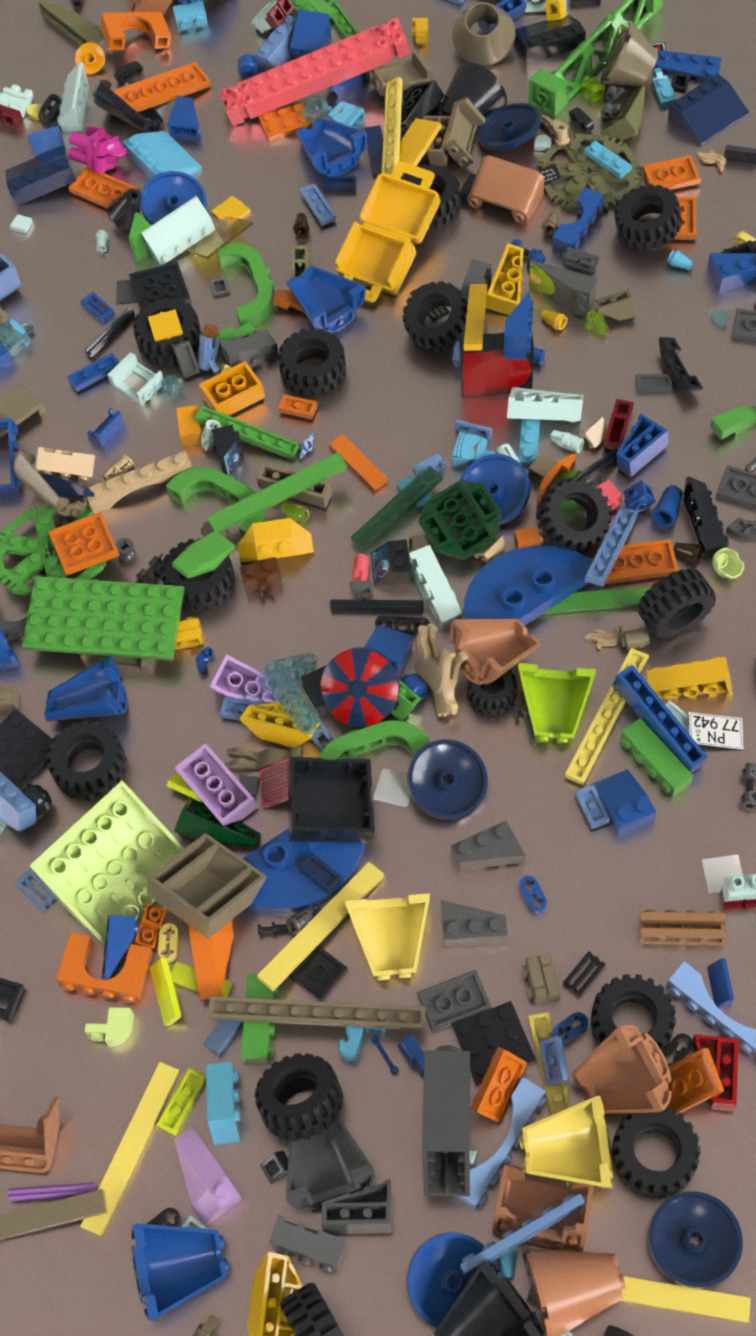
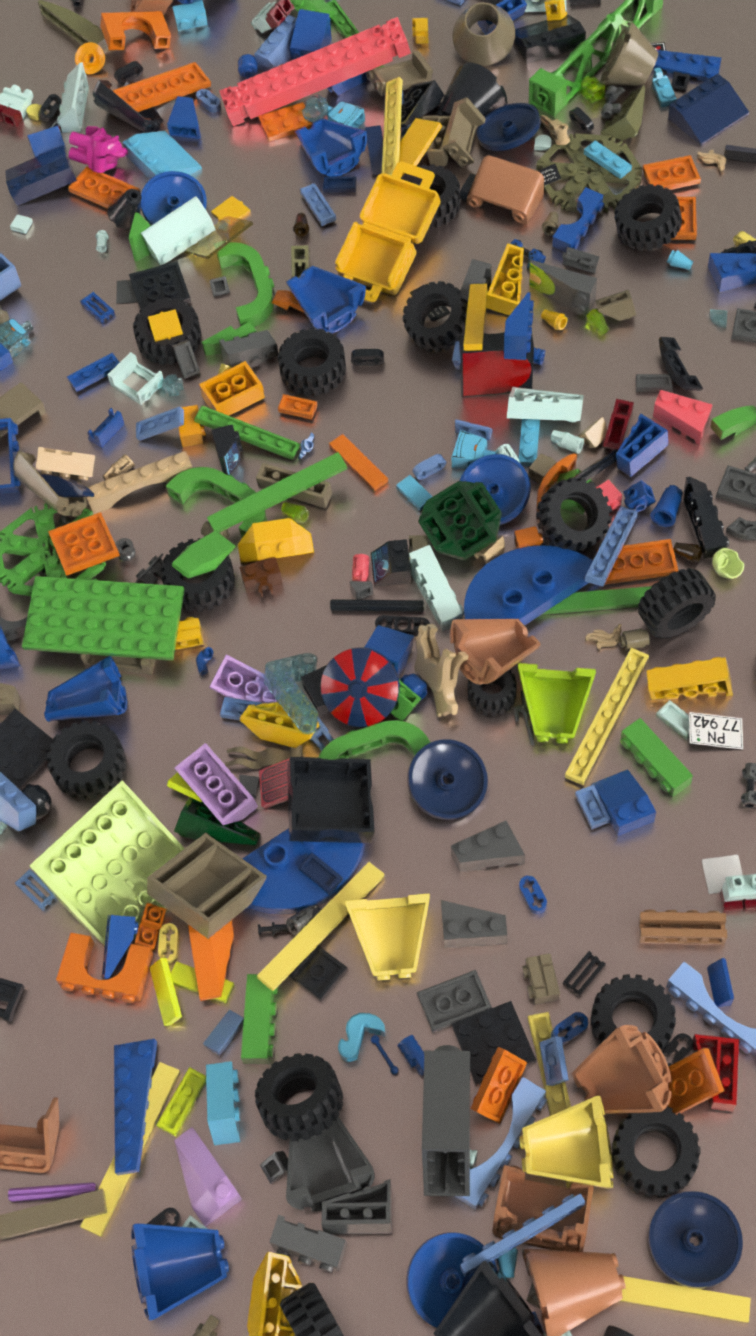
(104, 337): black axle -> none
(116, 1030): yellowish green brick -> none
(131, 1089): none -> blue wing
(159, 423): none -> medium blue plate
(206, 102): none -> medium blue beam
(207, 440): light aqua hinge -> none
(208, 349): medium blue piece -> none
(317, 1013): dark tan plate -> none
(367, 357): none -> black beam
(392, 788): white sticker -> none
(396, 508): clear green plate -> none
(659, 718): blue brick -> none
(683, 414): none -> coral wedge

